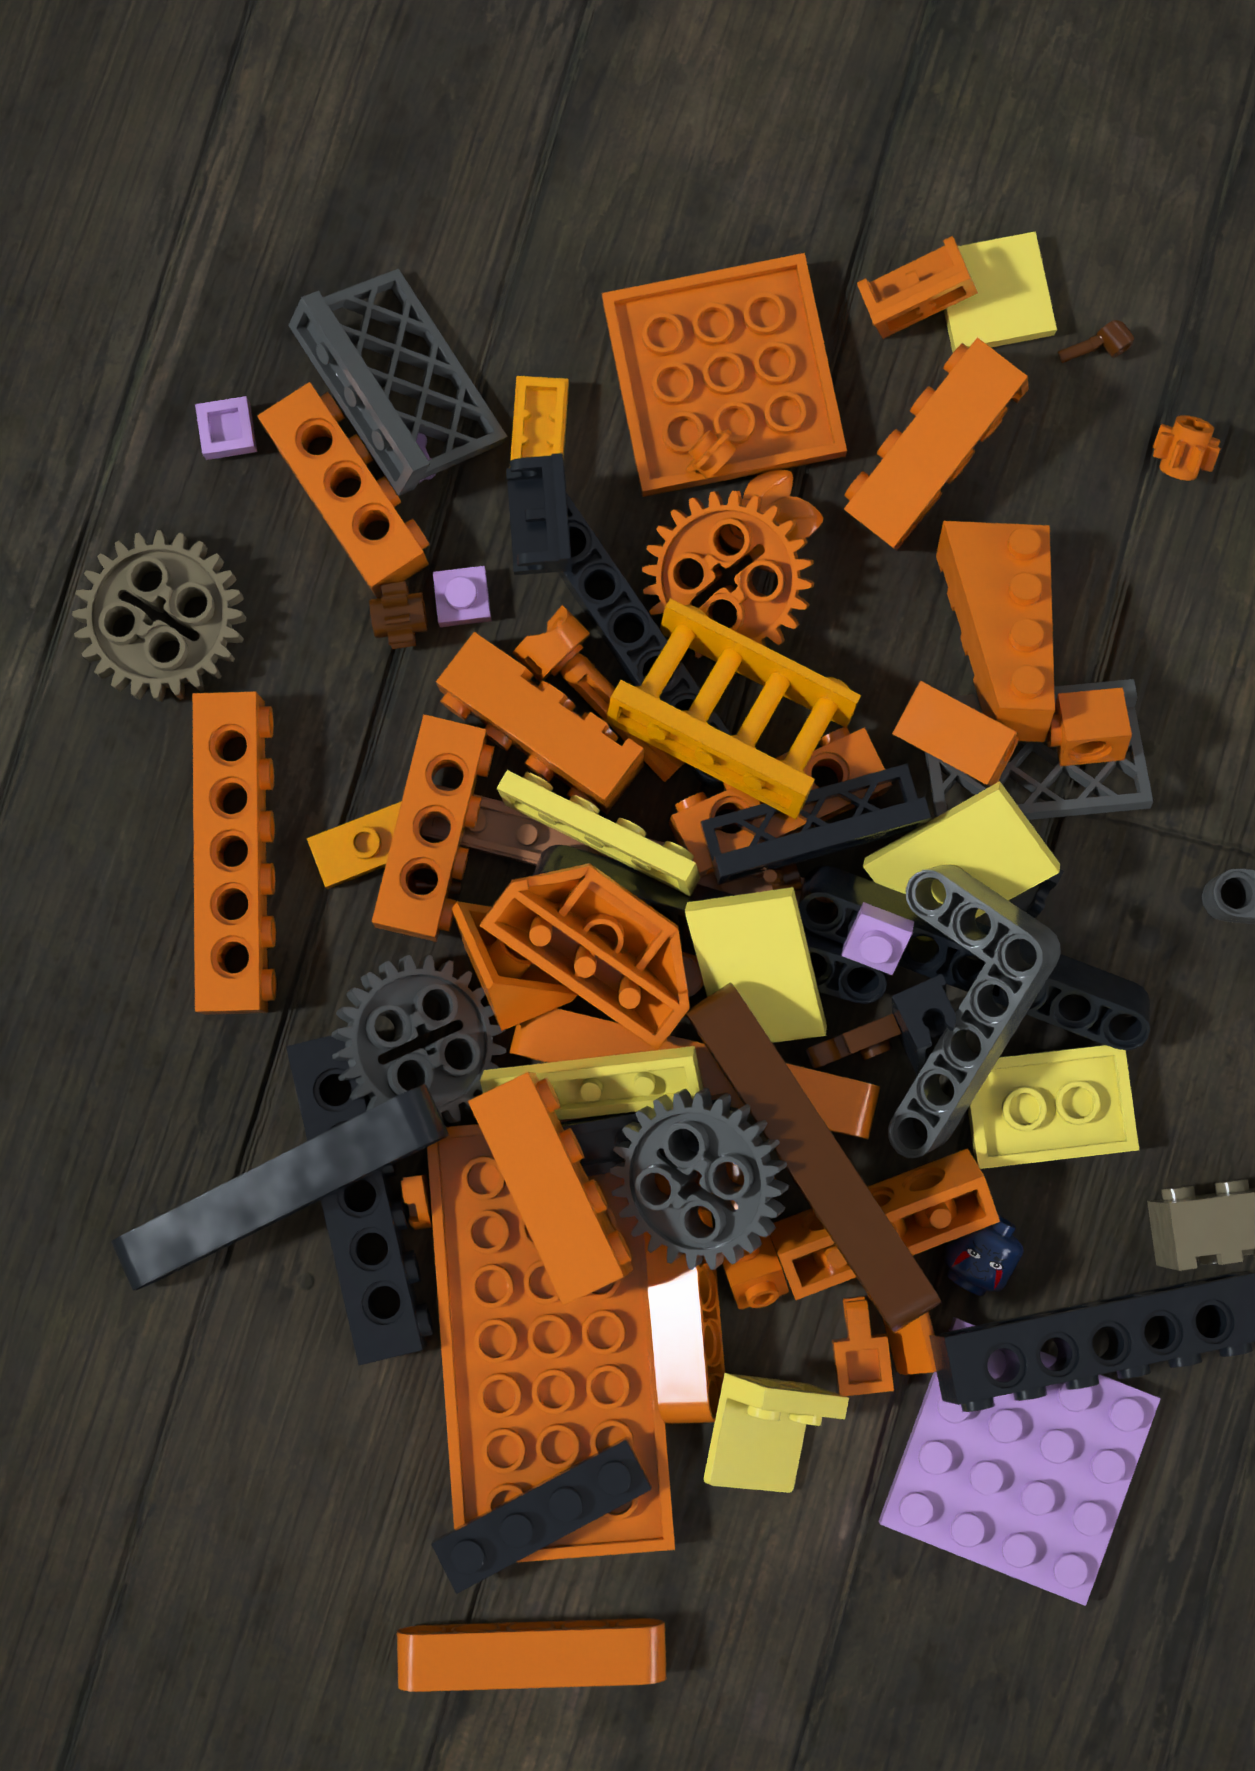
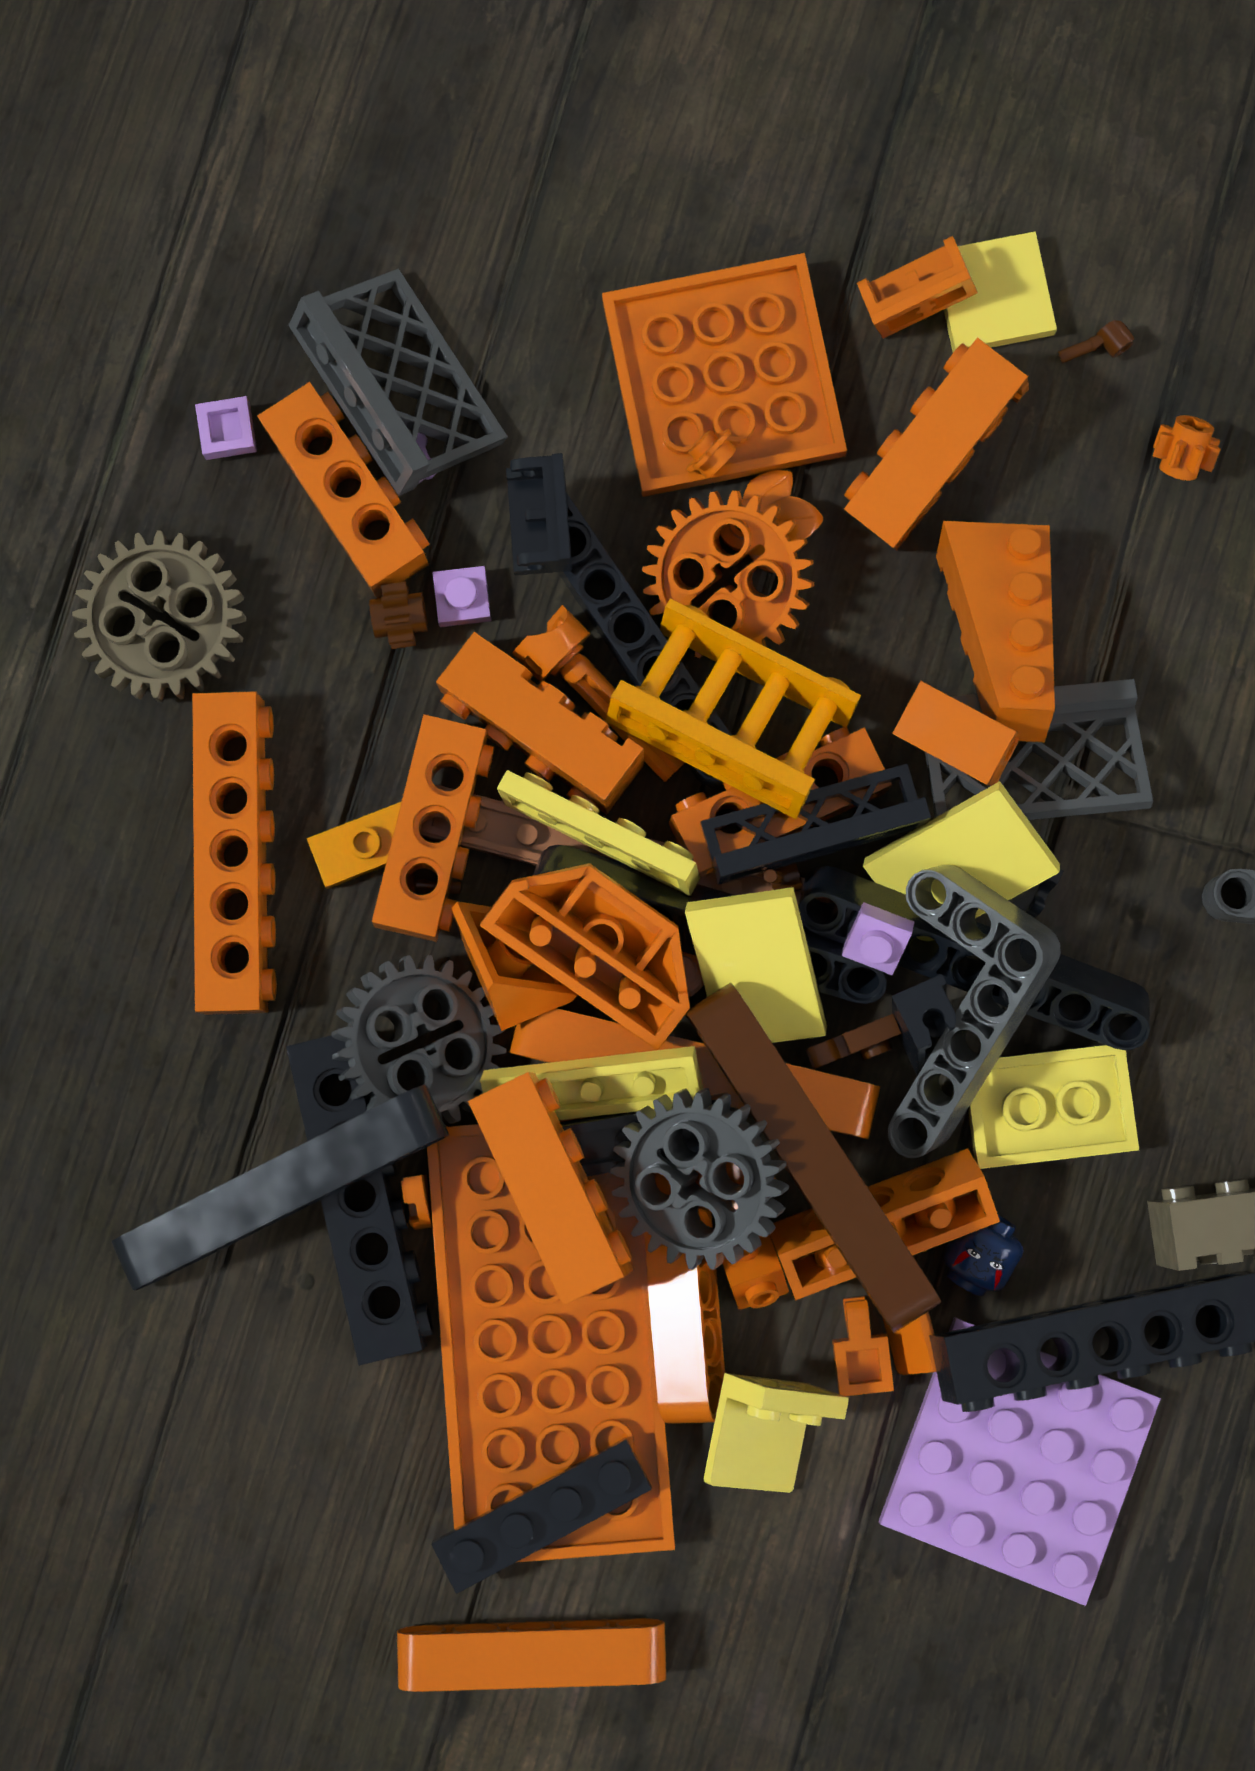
(539, 416): light orange plate -> none
(1090, 727): orange brick -> none

